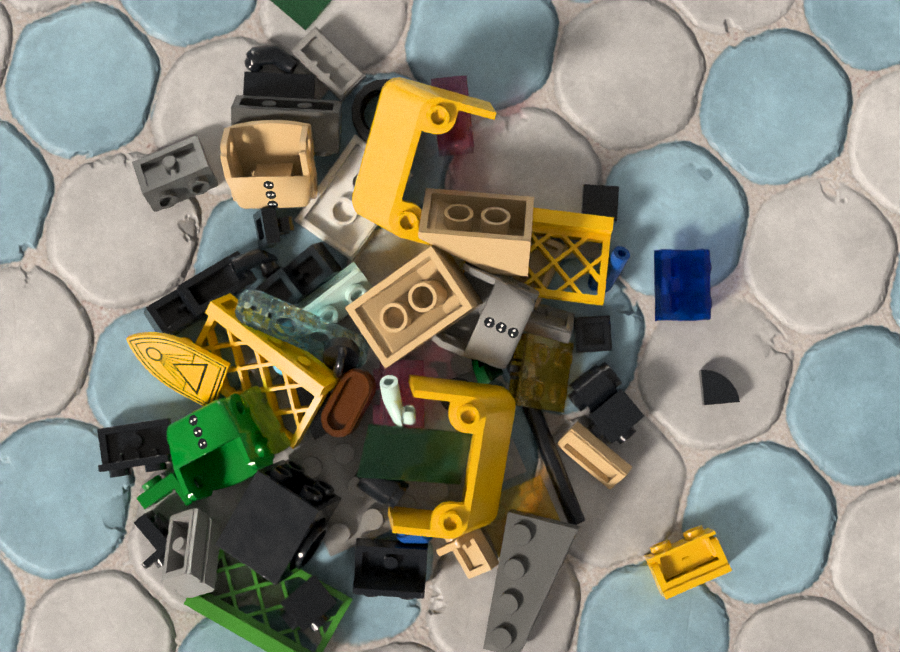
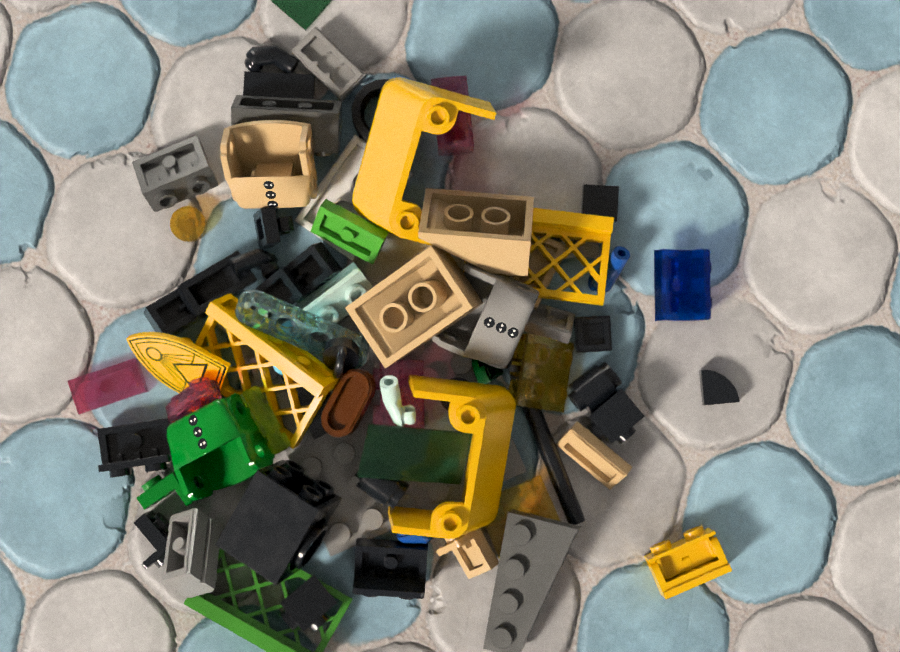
(107, 386): none -> clear pink plate
(188, 224): none -> clear yellow tile
(197, 394): none -> clear pink plate
(349, 231): none -> bright green plate

